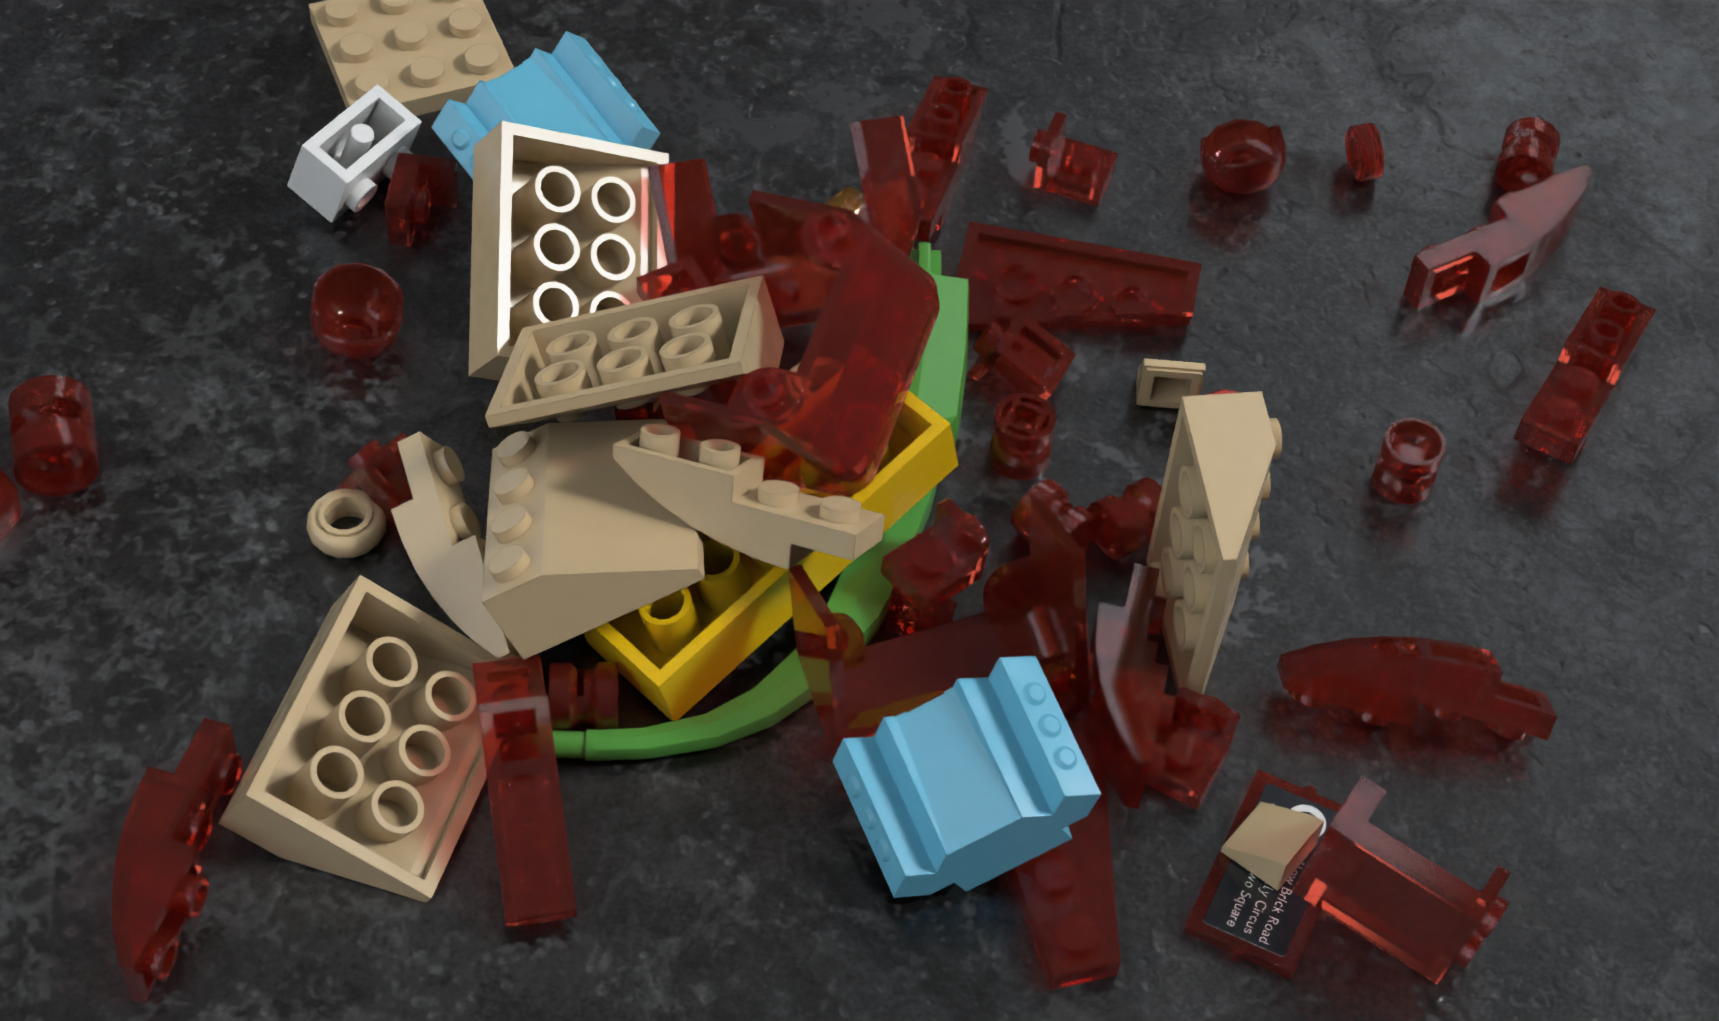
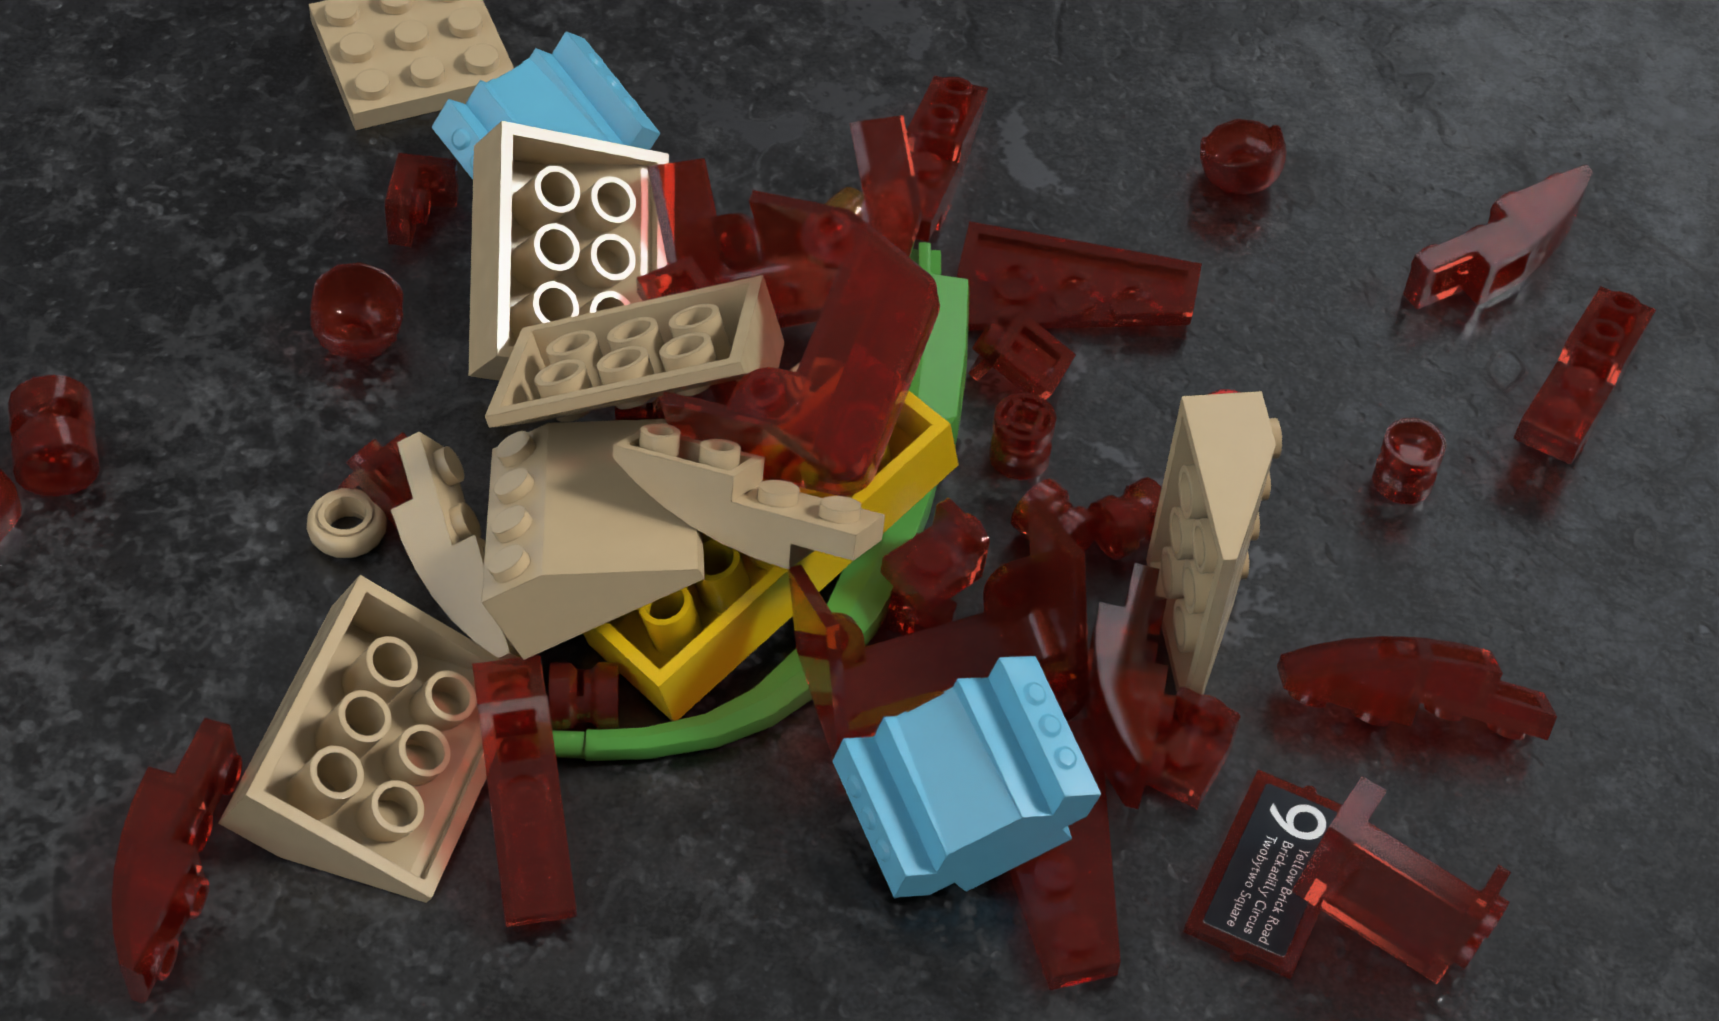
(353, 154): white brick -> none
(1070, 165): clear red bracket -> none
(1166, 381): tan slope -> none
(1273, 842): tan slope -> none
(1364, 151): clear red tile -> none
(1527, 153): clear red wheel -> none

